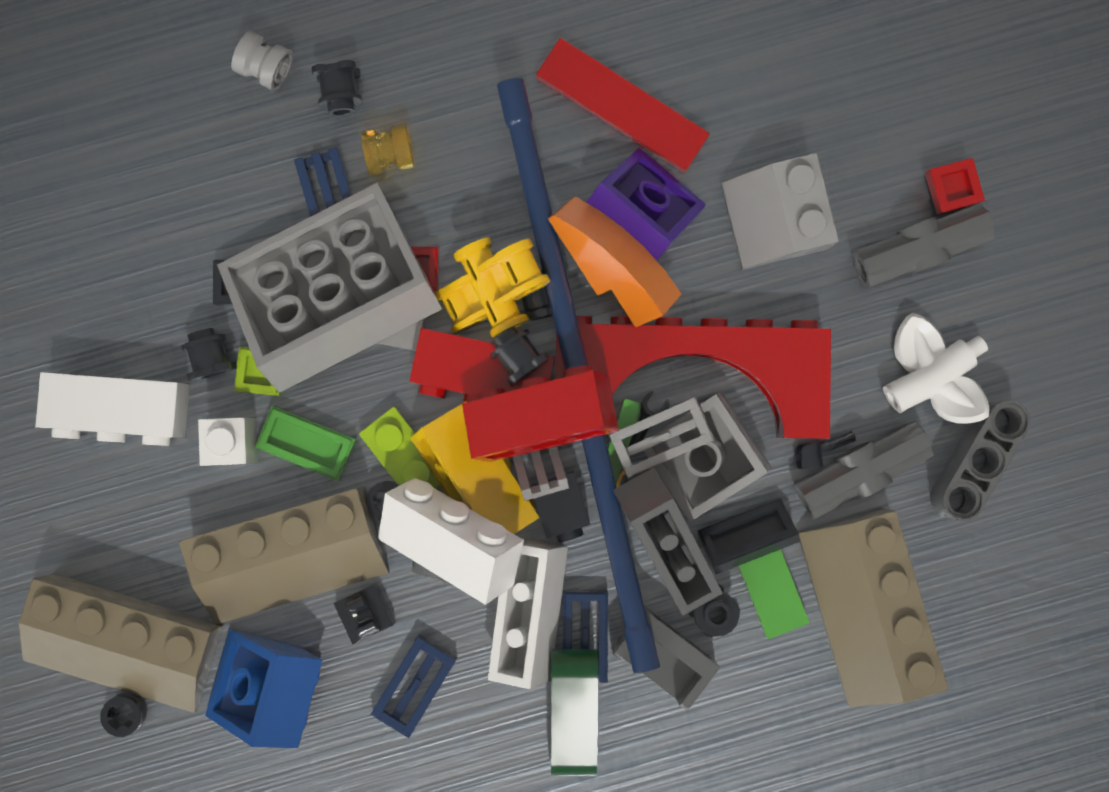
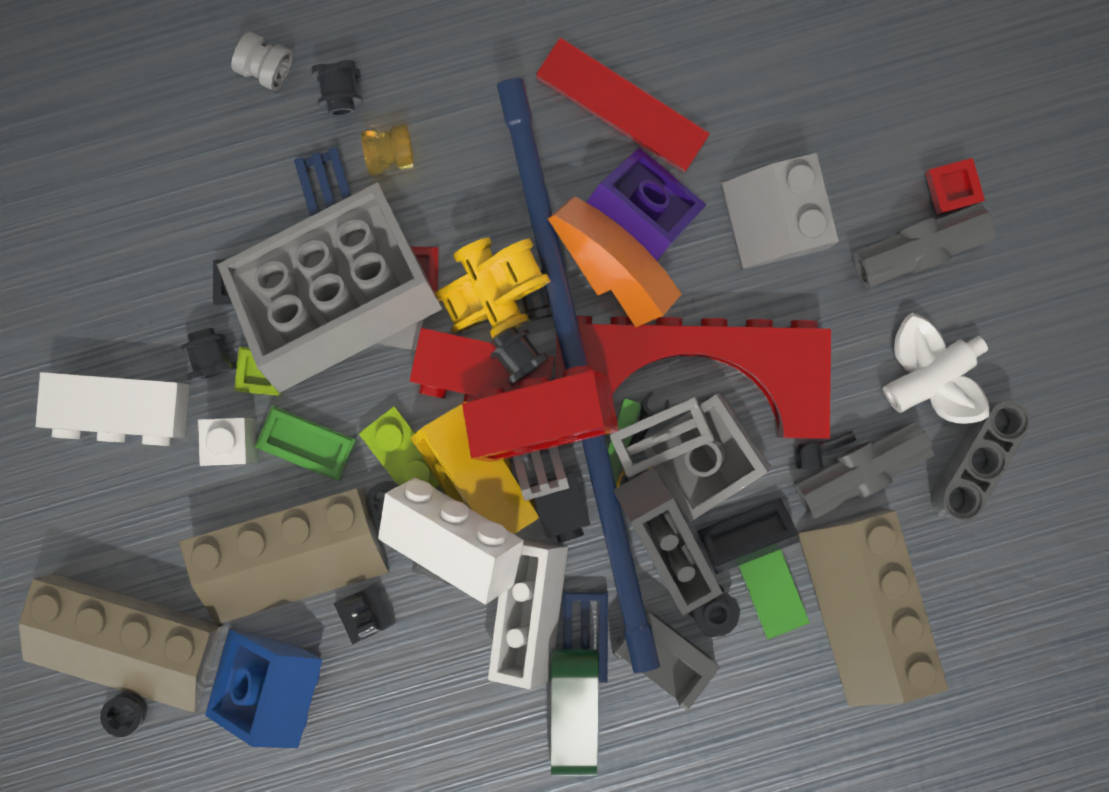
(434, 652): dark blue tile -> none

